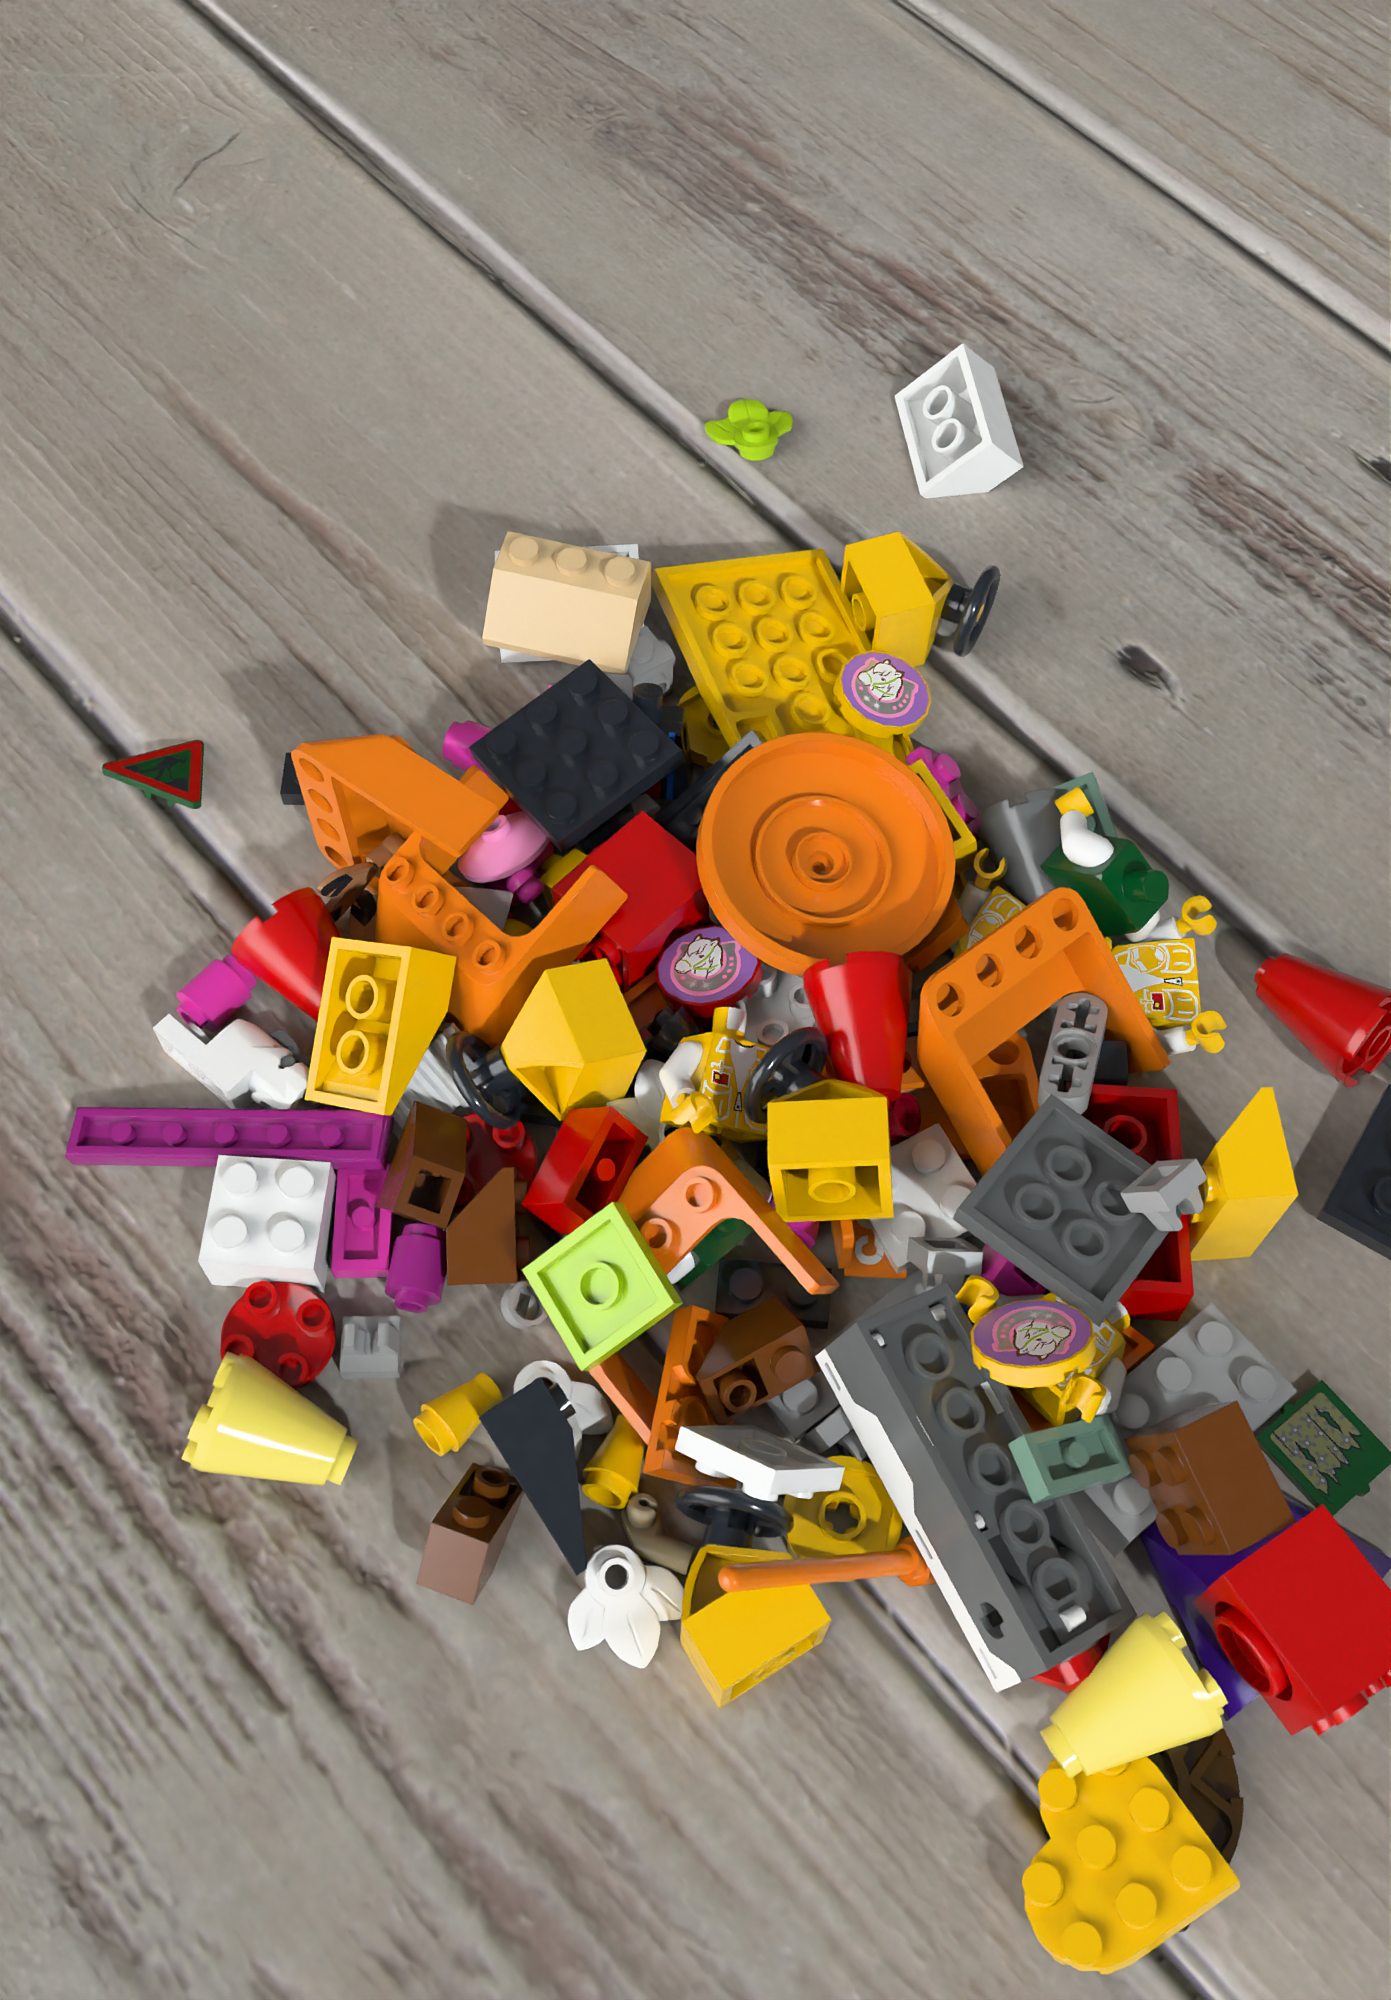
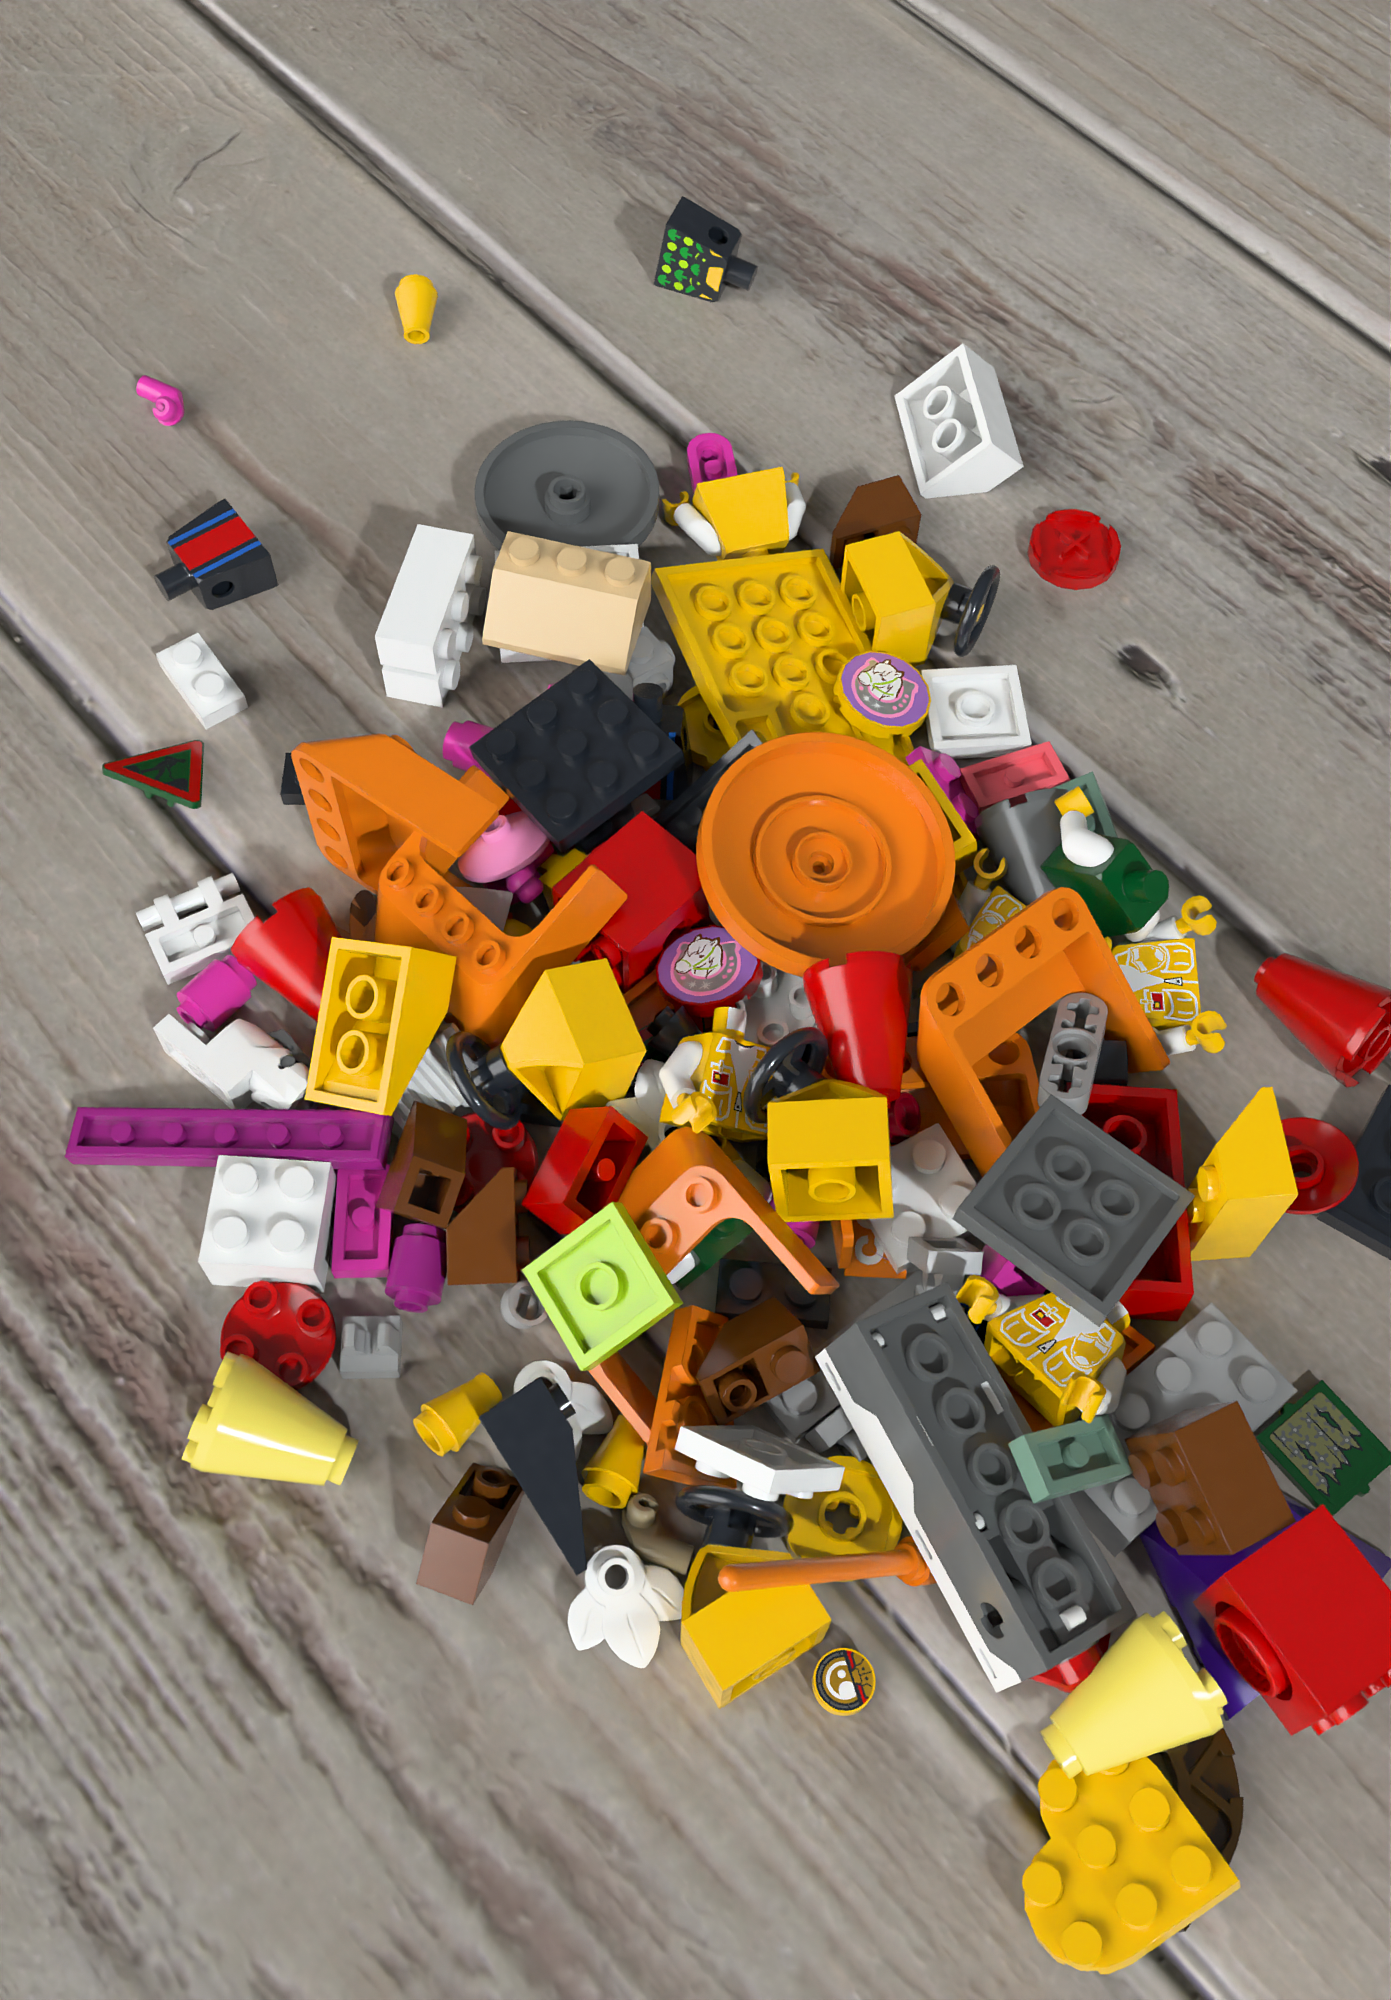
(168, 399): none -> dark pink arm
(195, 941): none -> white plate
(202, 680): none -> white plate
(216, 560): none -> black torso
(349, 882): medium nougat piece -> none
(416, 306): none -> yellow cone
(430, 616): none -> white piece
(568, 486): none -> dark grey dish
(701, 254): none -> black torso
(710, 459): none -> dark pink plate
(741, 514): none -> yellow torso
(750, 429): lime plate -> none
(843, 1681): none -> tile
(874, 512): none -> reddish brown slope
(976, 711): none -> white plate
(1013, 776): none -> coral plate
(1033, 1342): tile -> none
(1074, 549): none -> red tile
(1165, 1187): light grey tile -> none
(1327, 1157): none -> red dish

